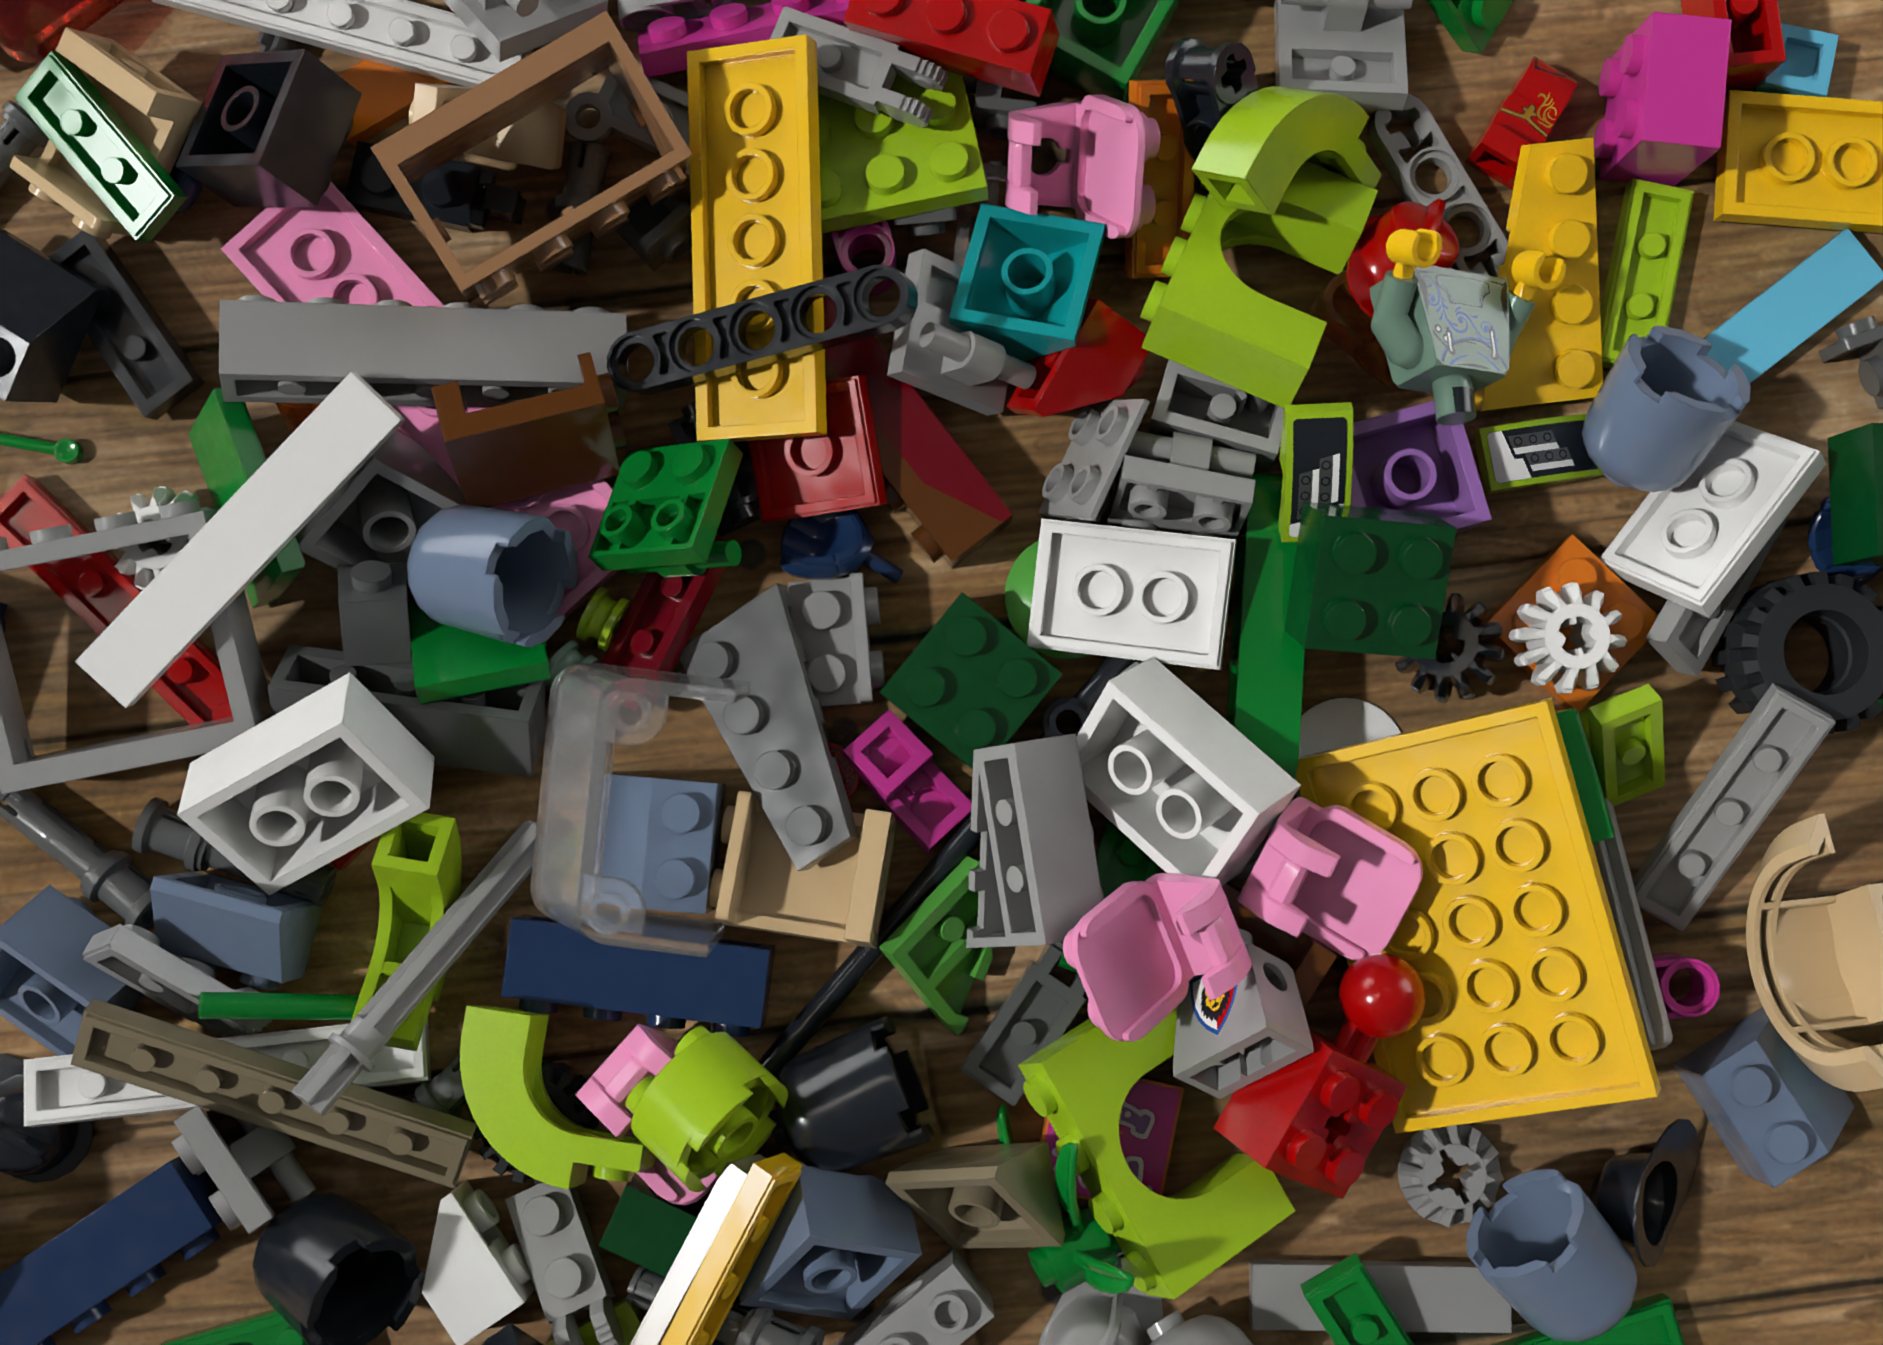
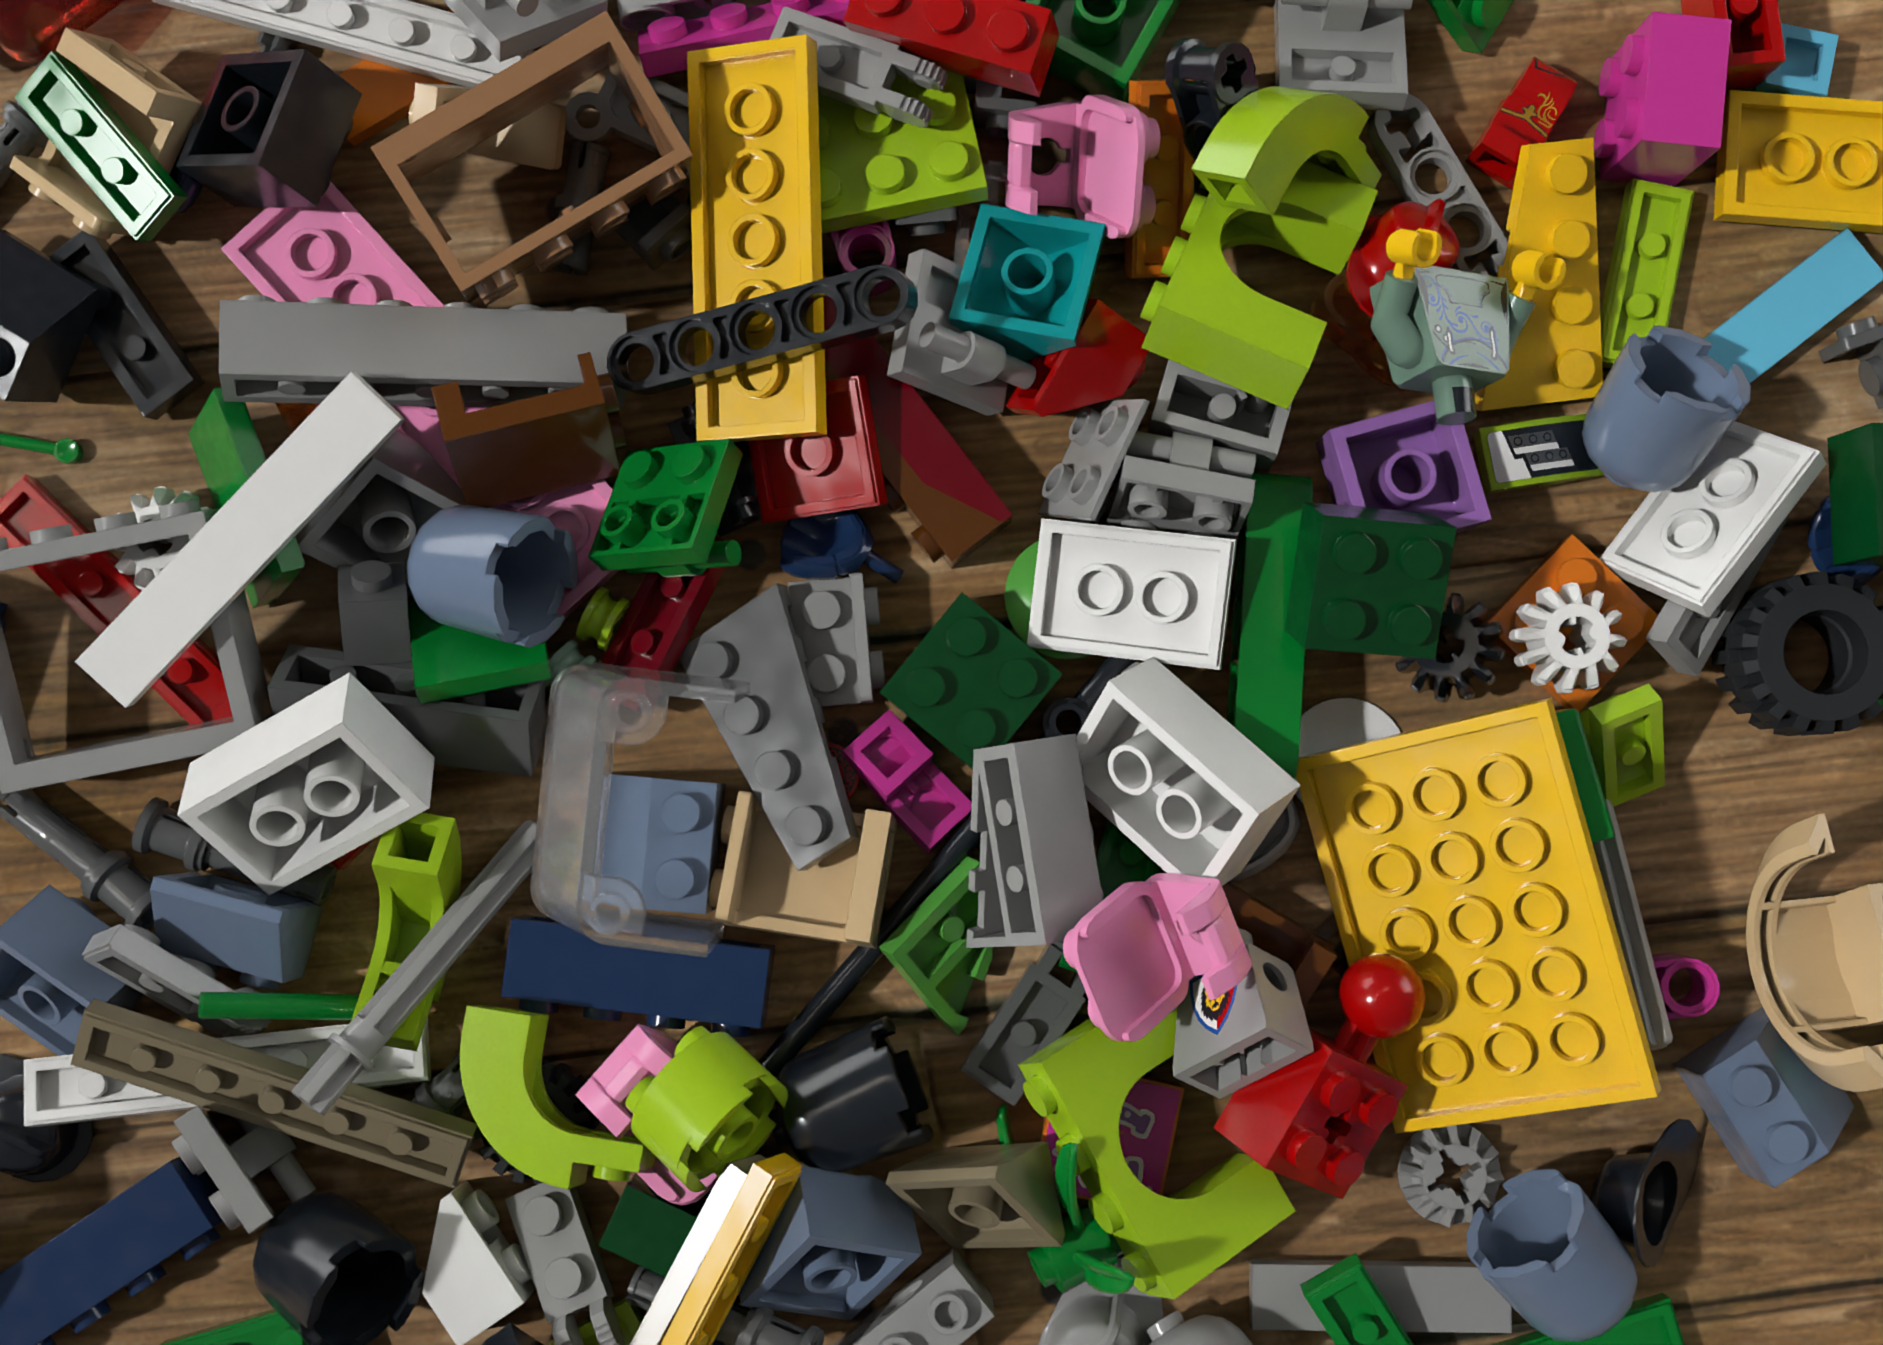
(454, 192): black hinge -> none
(1314, 460): slope -> none
(1333, 879): bright pink piece -> none
(1730, 805): light grey tile -> none

